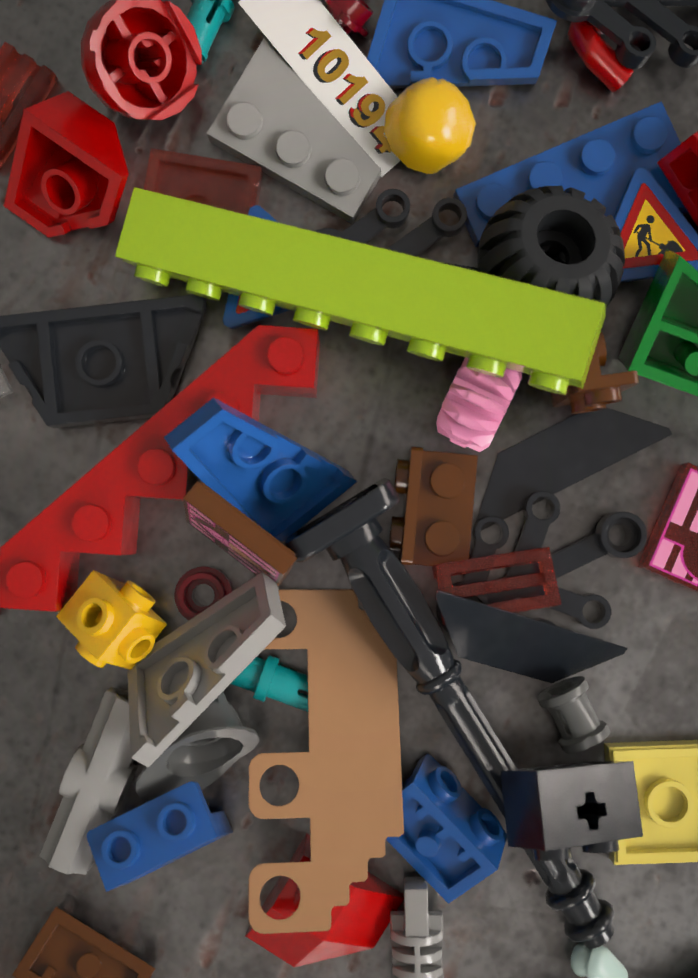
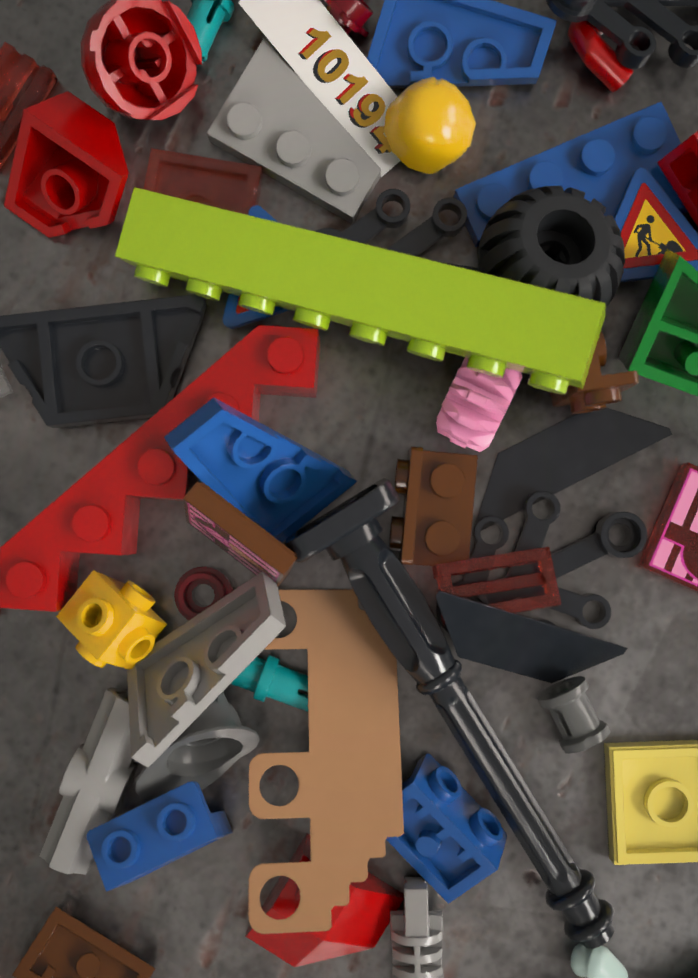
(571, 807): black brick -> none

